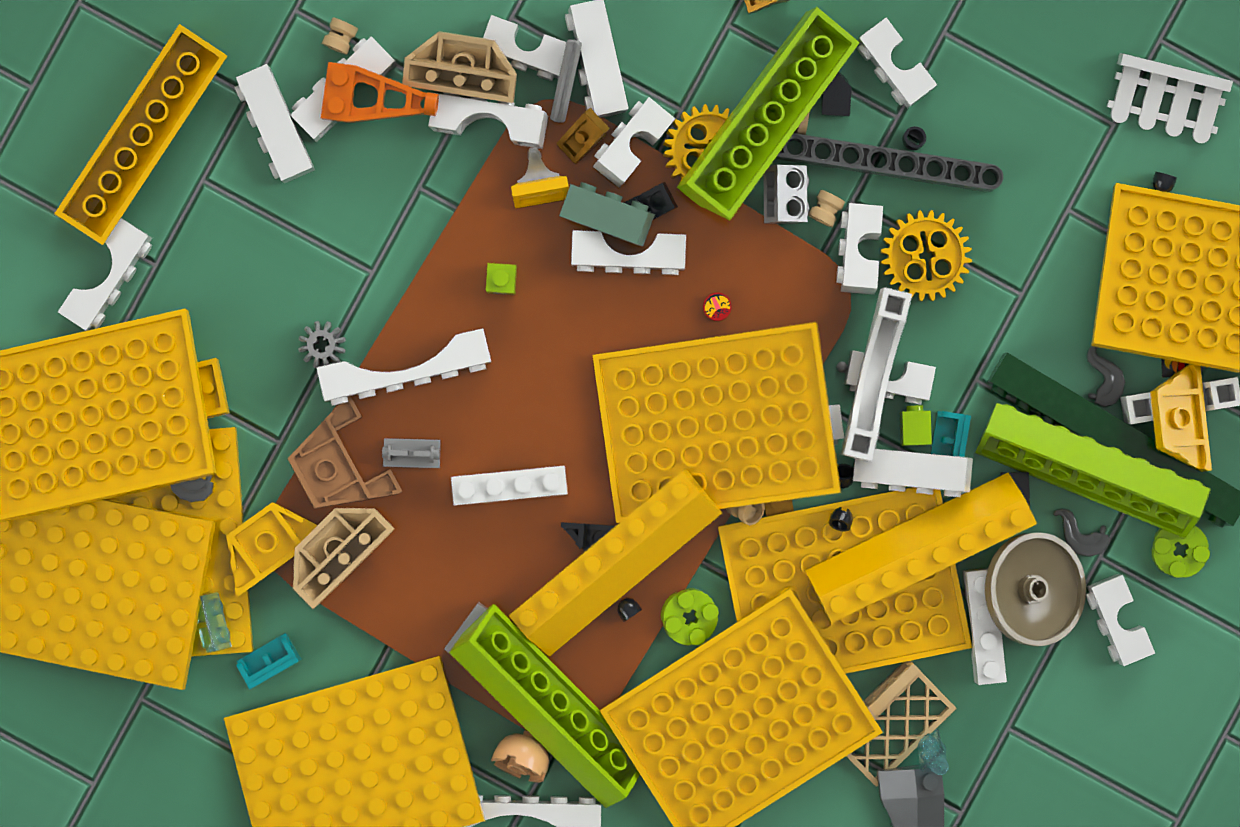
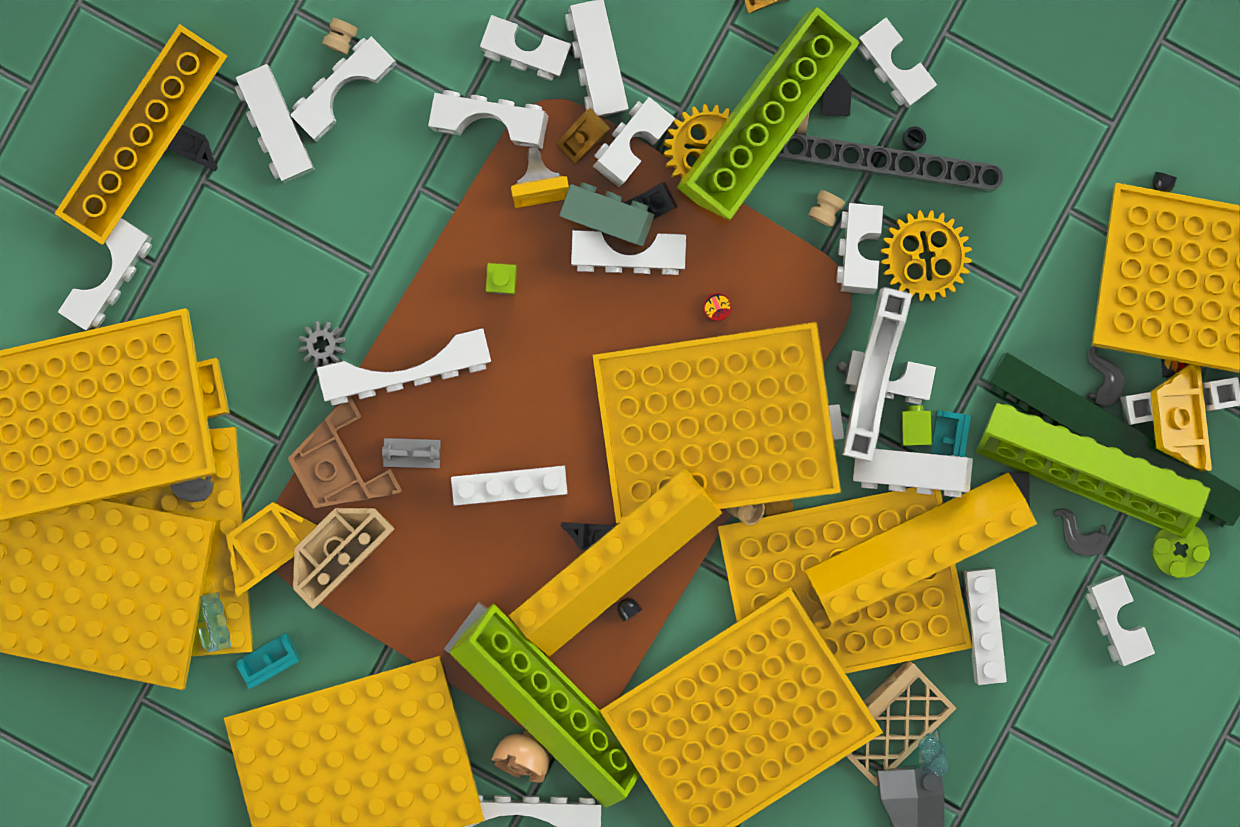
(193, 146): none -> black slope
(340, 93): orange plate -> none
(461, 67): tan wedge -> none
(565, 80): light grey axle -> none
(684, 601): lime plate -> none
(779, 194): light grey brick -> none
(841, 519): black hinge -> none
(845, 475): black hinge -> none
(1035, 589): dark tan dish -> none
(1181, 99): white fence -> none

